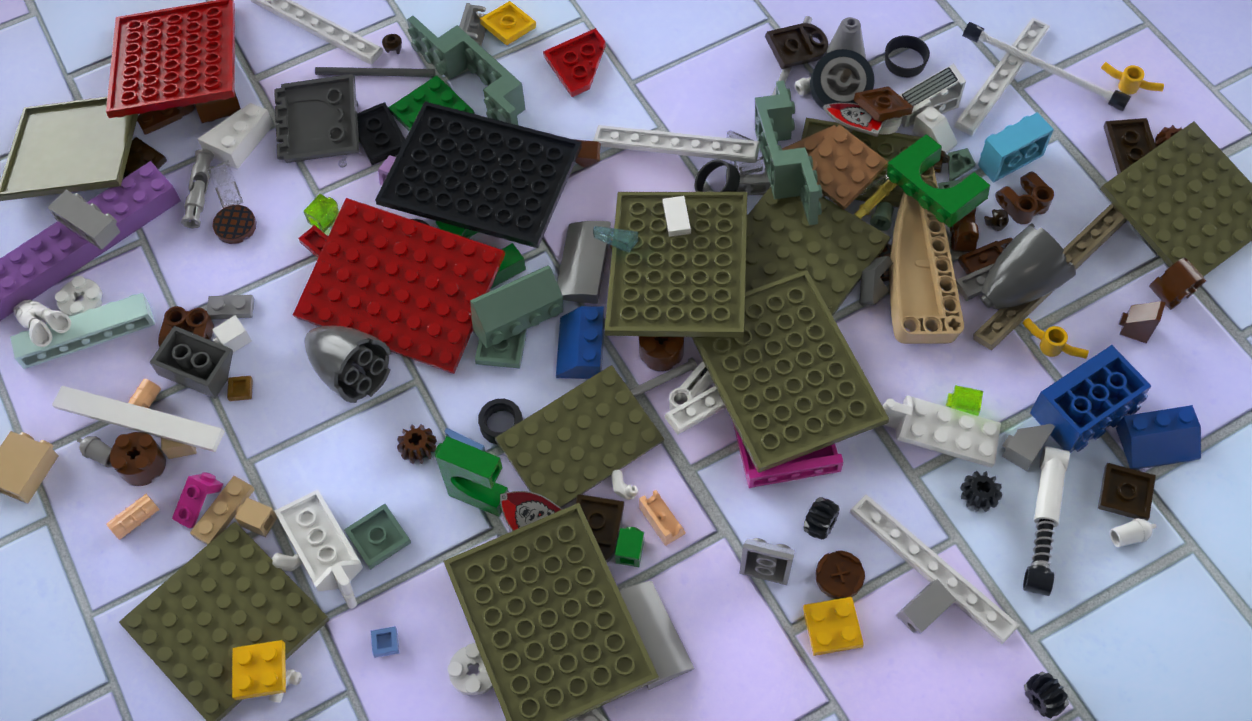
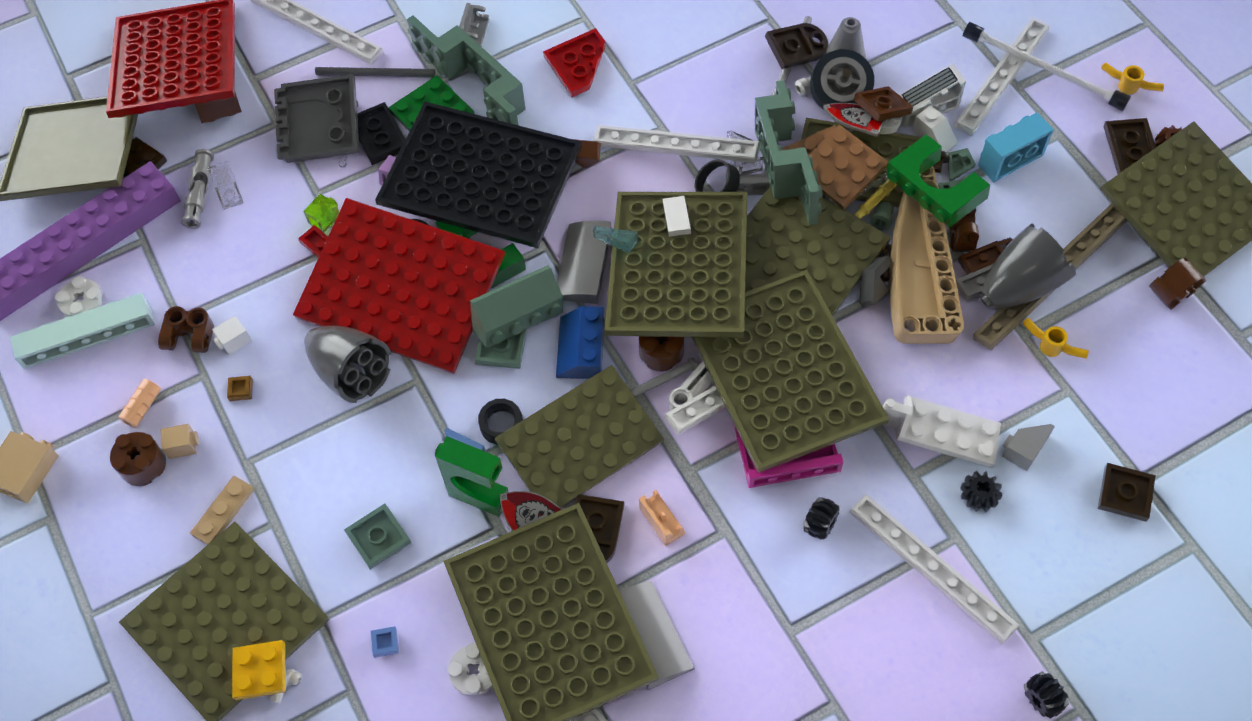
(30, 314): white piece -> none
(84, 219): light grey brick -> none
(95, 449): light grey piece -> none
(132, 516): light nougat axle -> none
(138, 418): white tile -> none
(157, 119): reddish brown hinge -> none
(193, 362): dark grey slope -> none
(193, 497): dark pink bracket -> none
(230, 305): light grey plate -> none
(234, 224): tile -> none
(237, 135): white wedge -> none
(255, 517): tan brick -> none
(286, 562): white arm -> none
(320, 544): white hinge -> none
(392, 42): dark brown plate -> none
(416, 452): reddish brown gear -> none
(508, 23): yellow plate -> none
(622, 489): white arm -> none
(629, 546): green brick -> none
(766, 560): light grey slope -> none
(833, 626): yellow plate -> none
(840, 574): reddish brown tile -> none
(911, 42): black tyre -> none
(926, 607): light grey hinge -> none
(965, 400): clear neon green brick -> none
(998, 221): dark brown plate -> none
(1026, 206): reddish brown piece -> none
(1053, 466): piece -> none
(1091, 399): blue brick -> none
(1133, 532): white piece -> none
(1141, 320): slope -> none
(1160, 437): blue slope -> none

